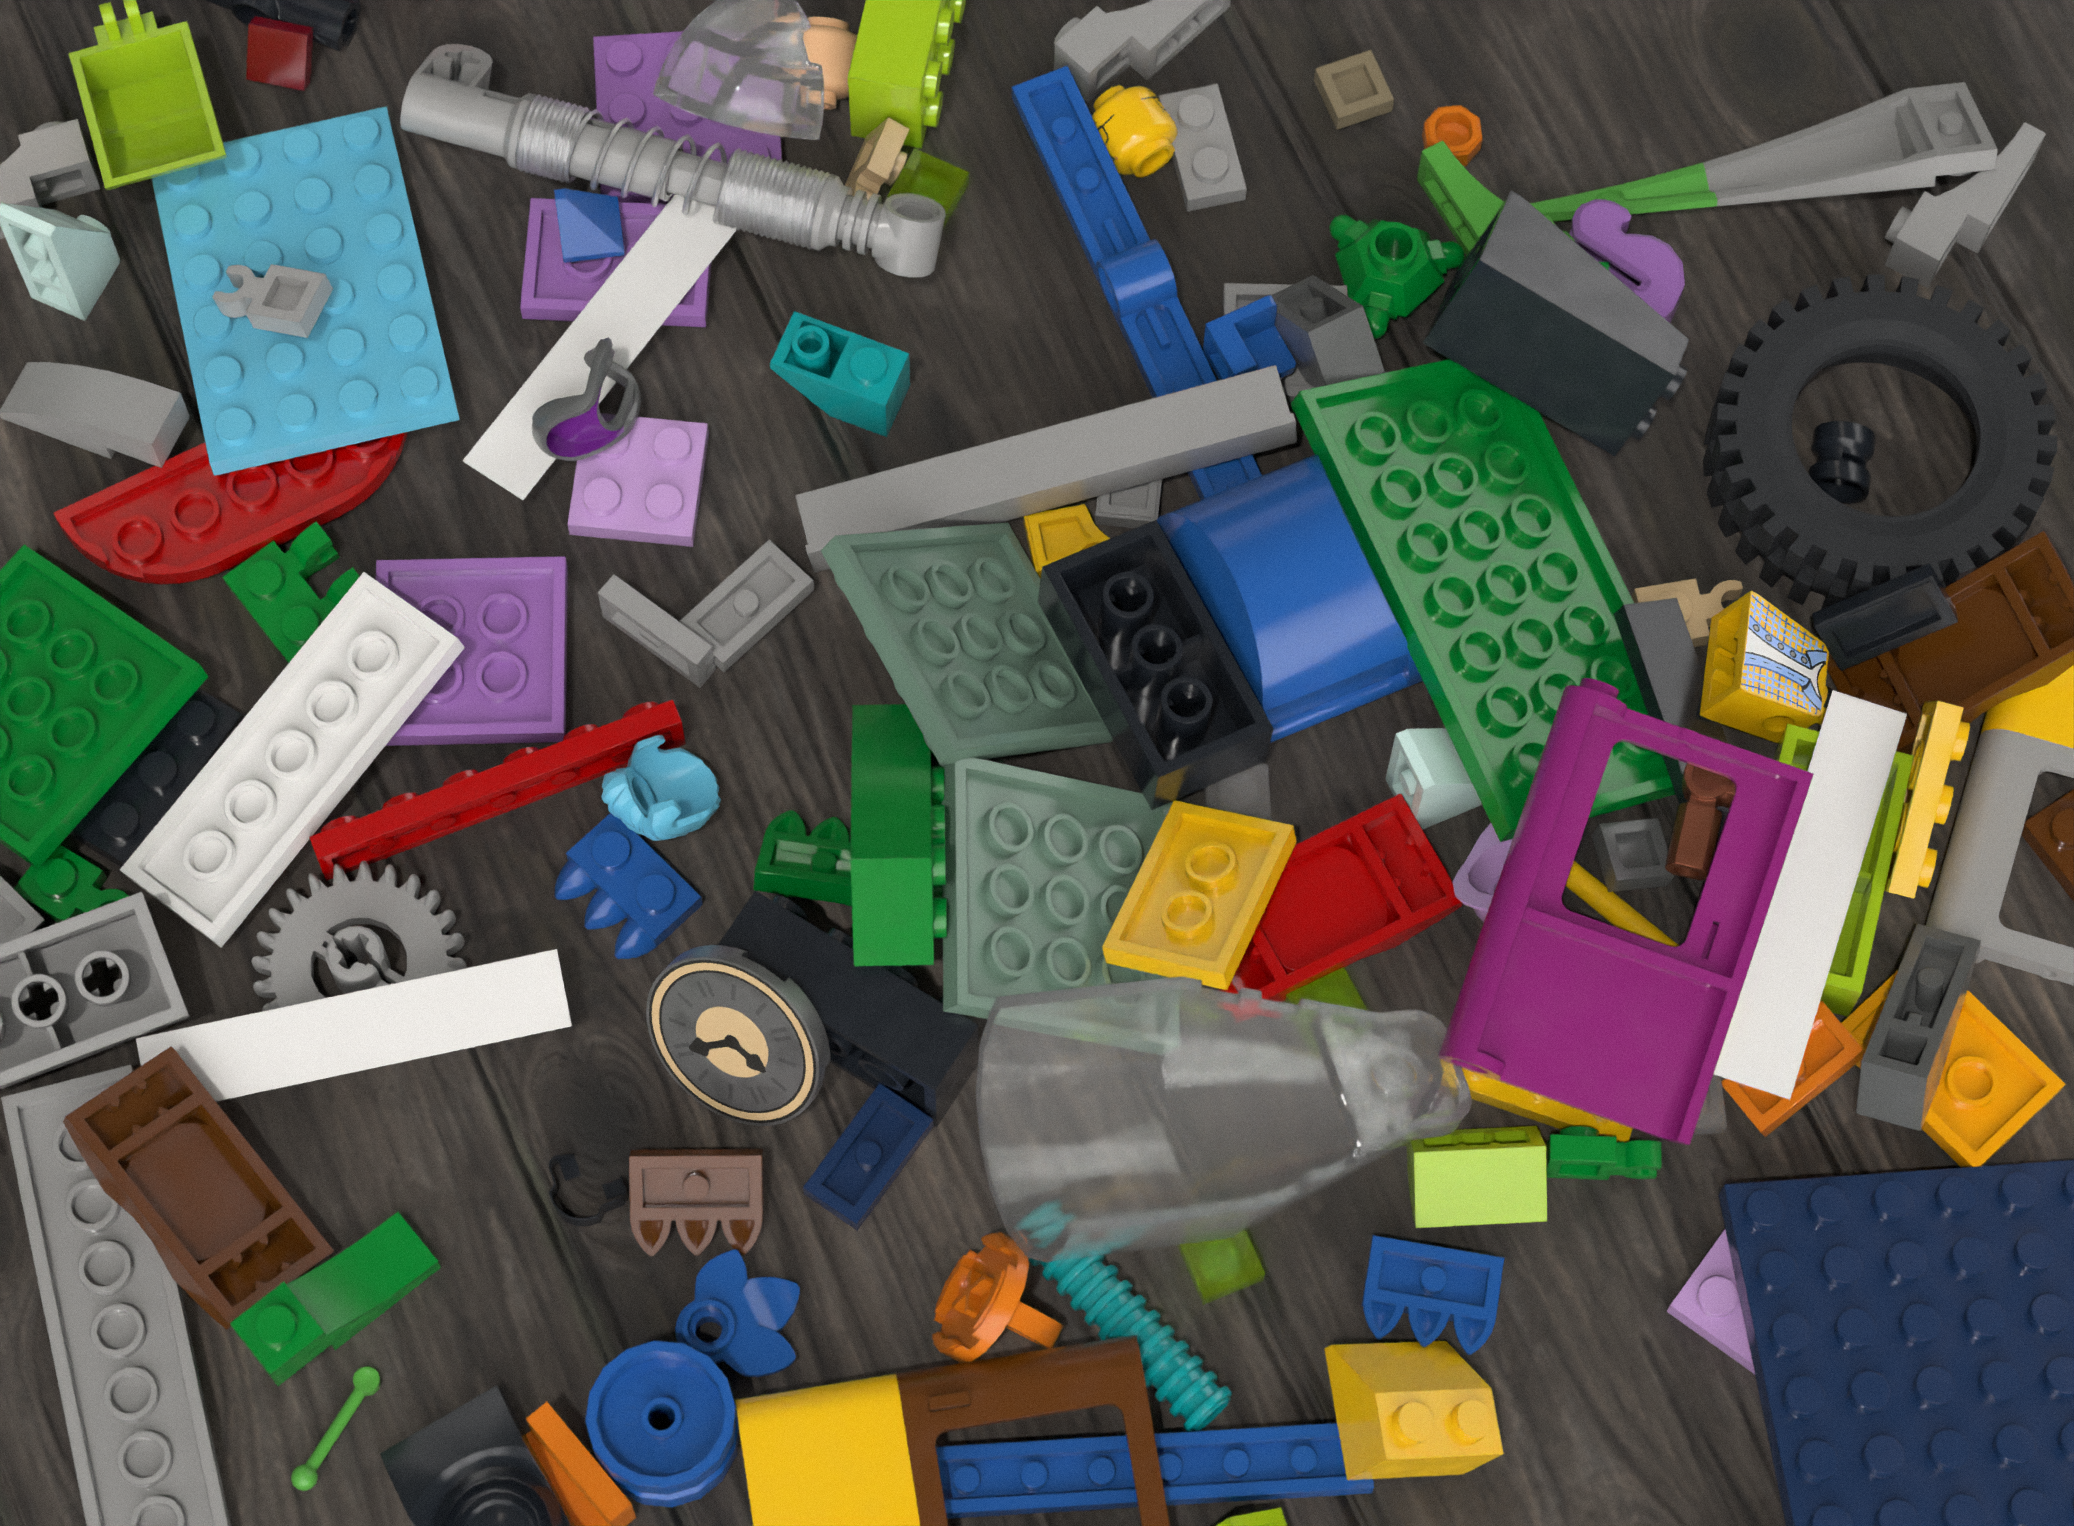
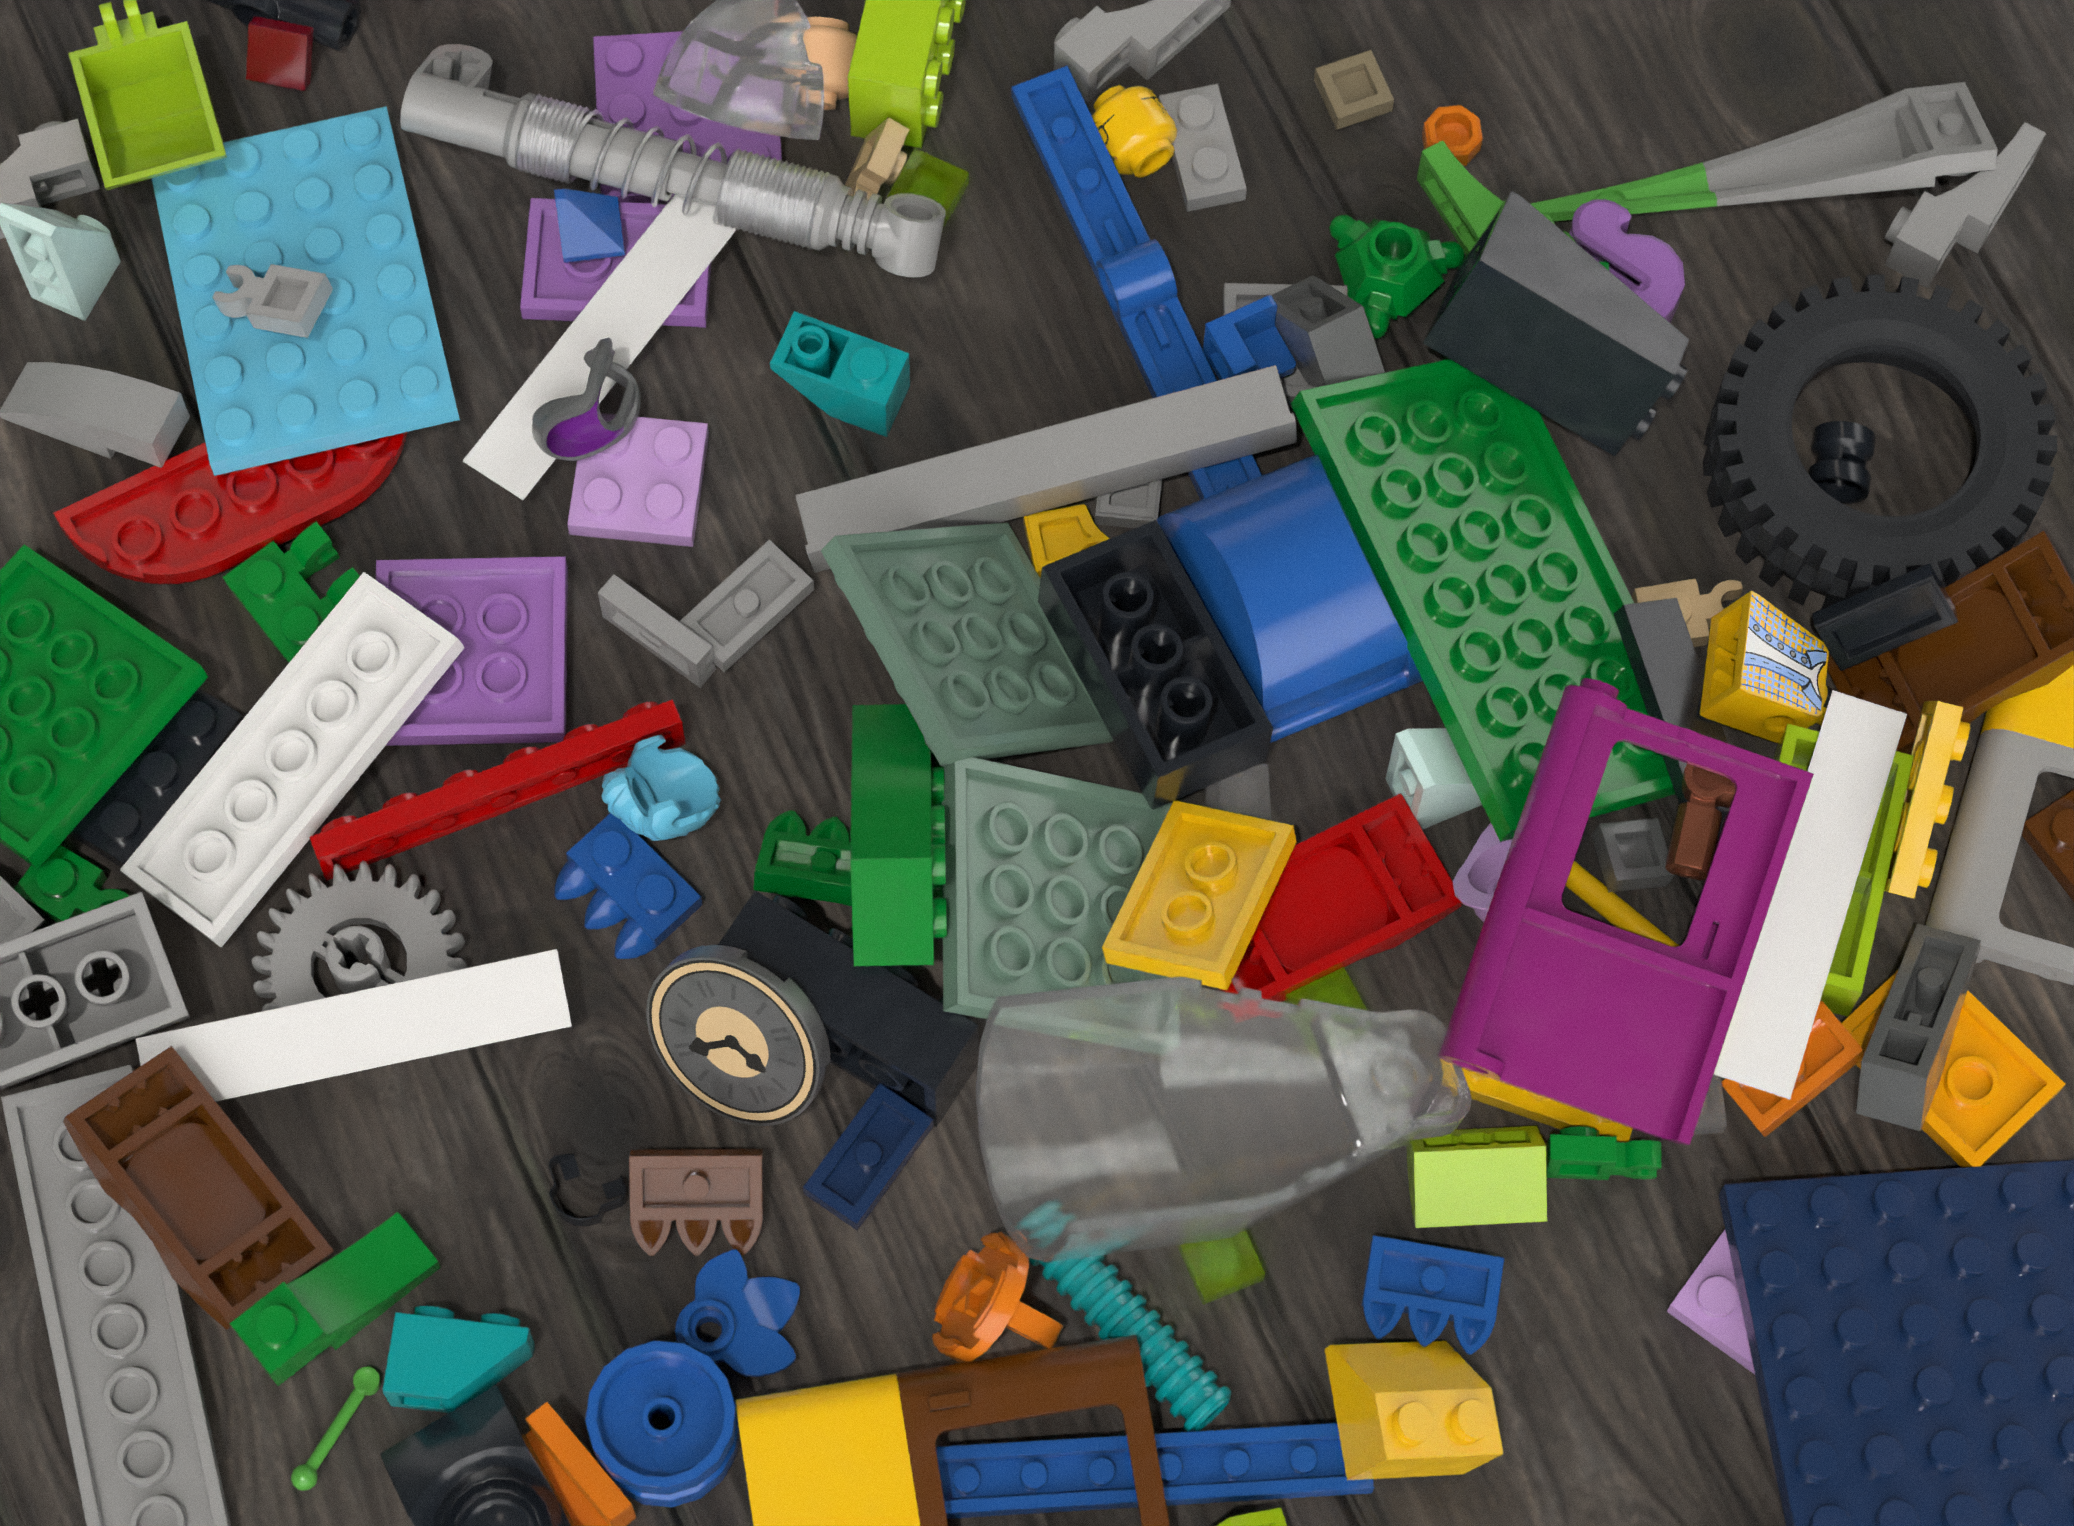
(449, 1361): none -> teal slope

